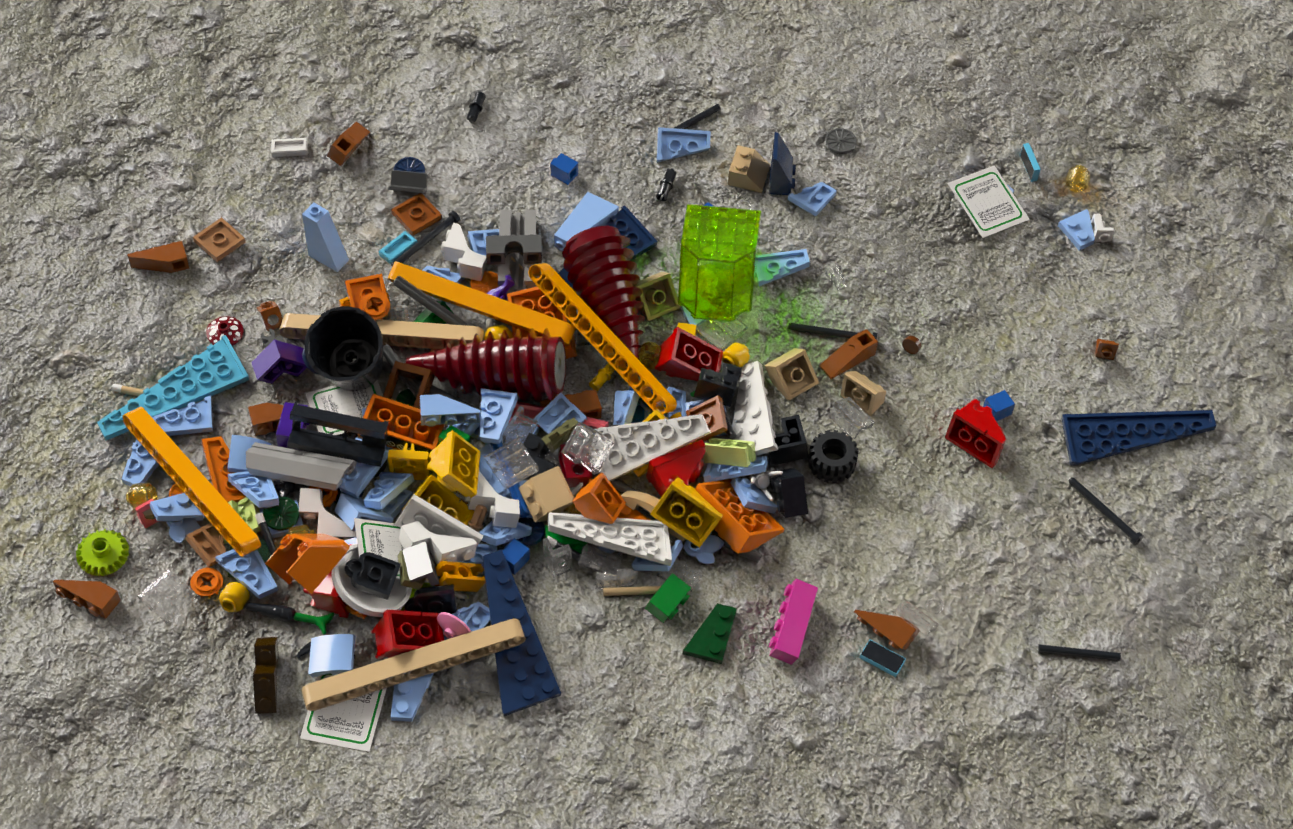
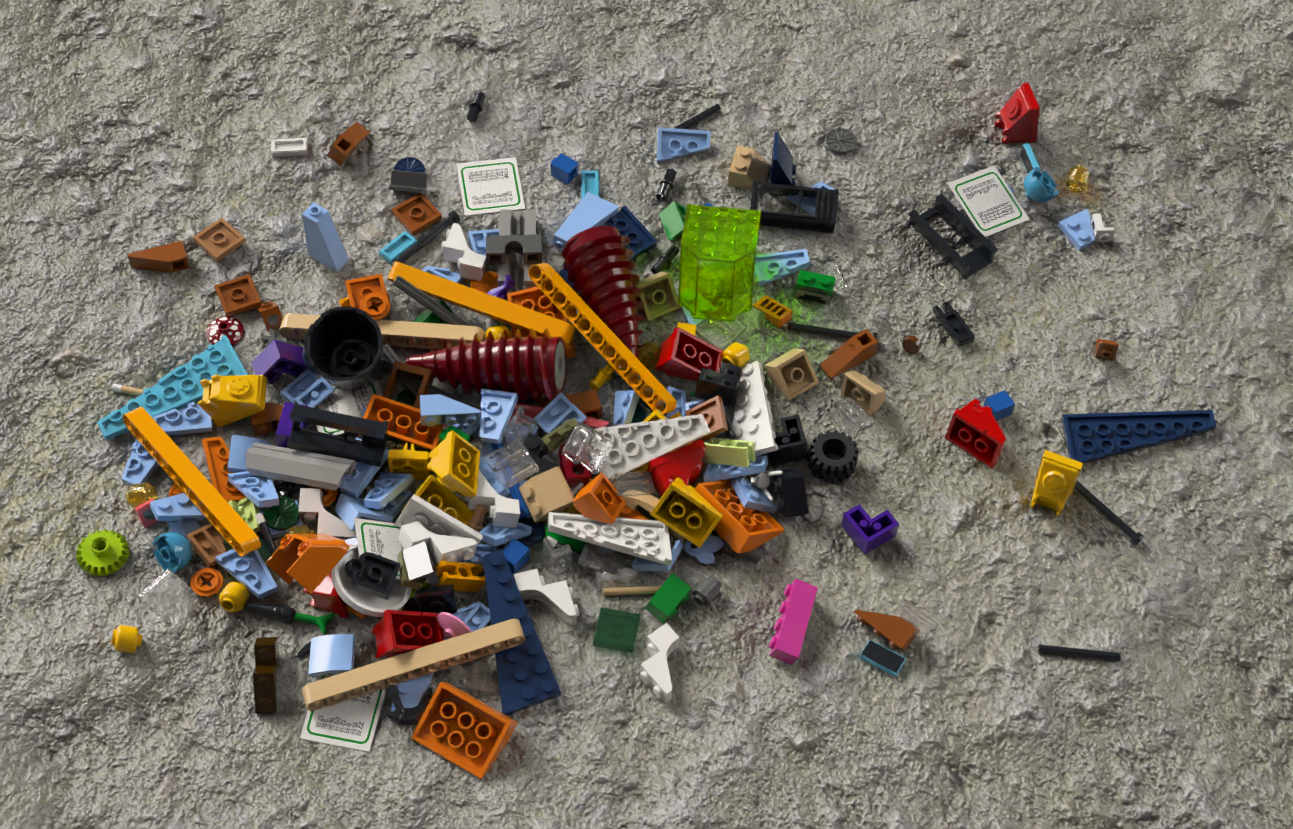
(93, 595): dark orange slope -> none
(126, 639): none -> yellow head
(172, 551): none -> dark azure cylinder
(233, 397): none -> yellow piece
(238, 295): none -> dark orange plate
(307, 390): none -> light blue slope
(406, 716): none -> black piece
(463, 729): none -> orange slope
(490, 186): none -> white sticker
(554, 595): none -> white arch
(589, 183): none -> medium azure tile
(616, 630): none -> clear green tile
(633, 483): none -> clear panel
(655, 669): none -> white arch
(665, 260): none -> black axle
(673, 220): none -> panel
(707, 590): none -> dark grey brick
(713, 635): dark green wing -> none
(778, 321): none -> orange slope
(814, 287): none -> green brick
(824, 210): none -> black piece
(869, 532): none -> dark purple brick
(953, 324): none -> black hinge
(972, 262): none -> black piece
(1019, 117): none -> red piece
(1039, 186): none -> dark azure cylinder
(1055, 481): none -> yellow piece

